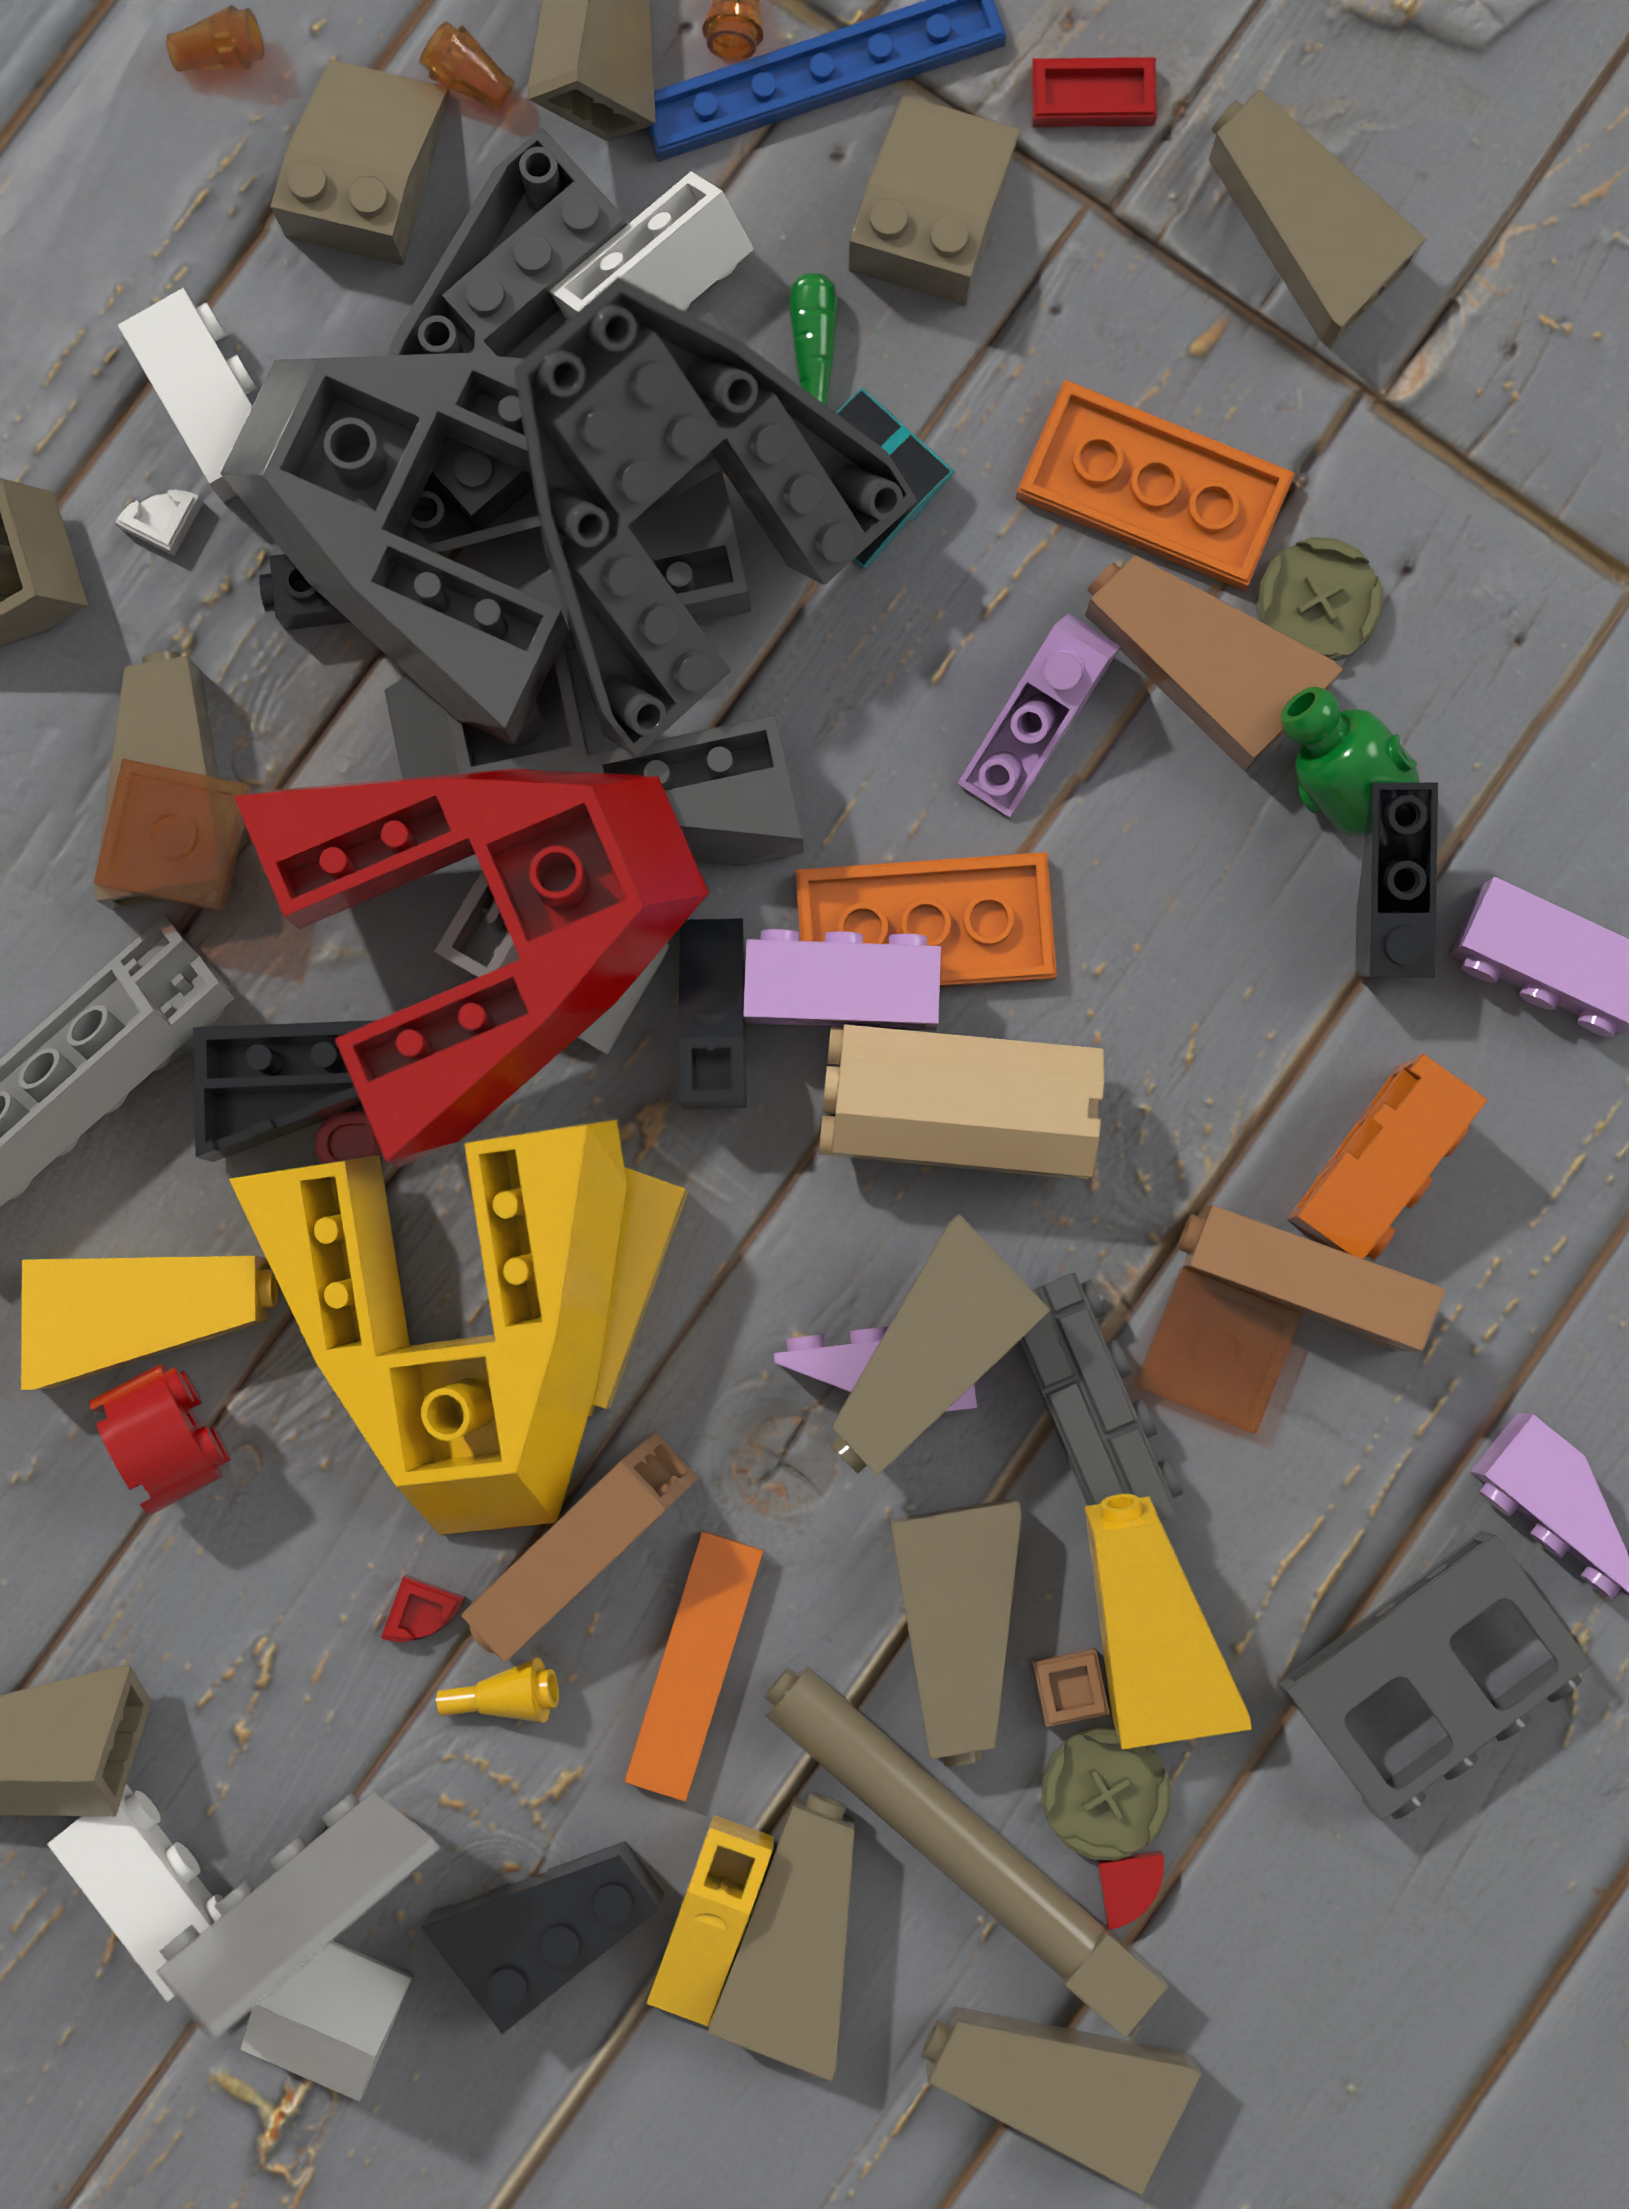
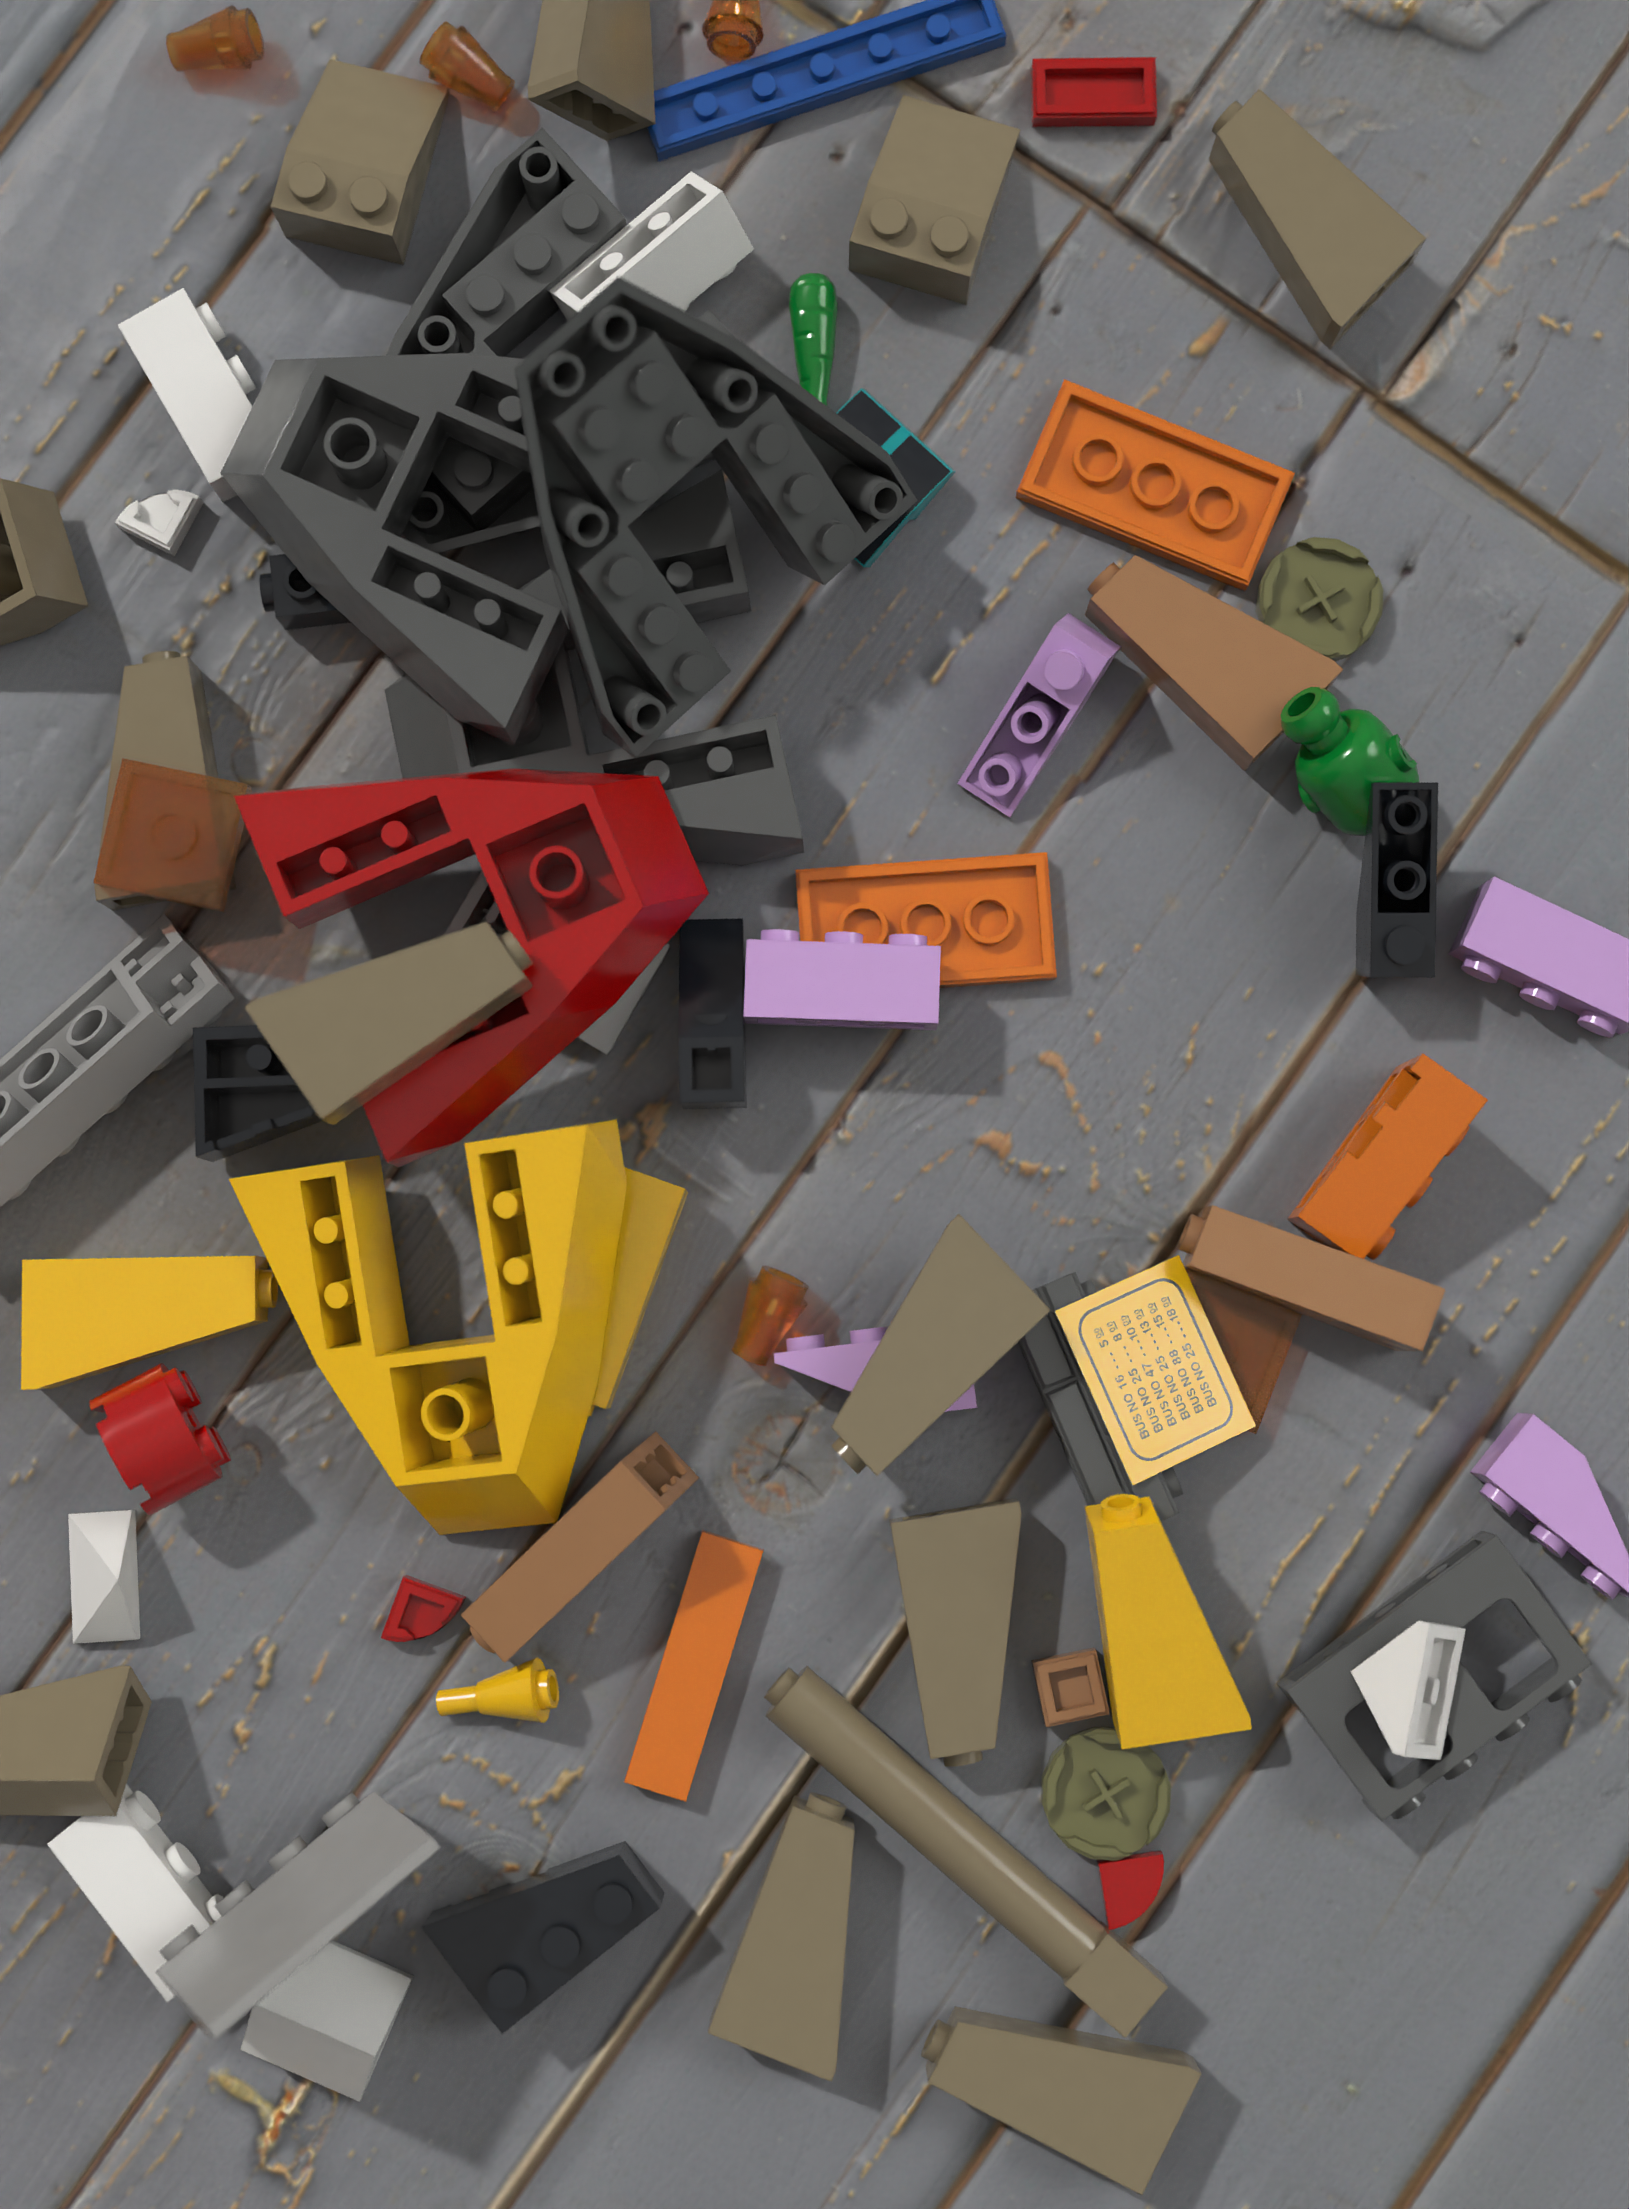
(104, 1576): none -> white slope
(346, 1138): red tile -> none
(385, 1017): none -> dark tan slope
(711, 1920): yellow slope -> none
(768, 1313): none -> clear orange cone
(962, 1102): tan brick -> none
(1155, 1369): none -> yellow sticker
(1413, 1687): none -> white slope

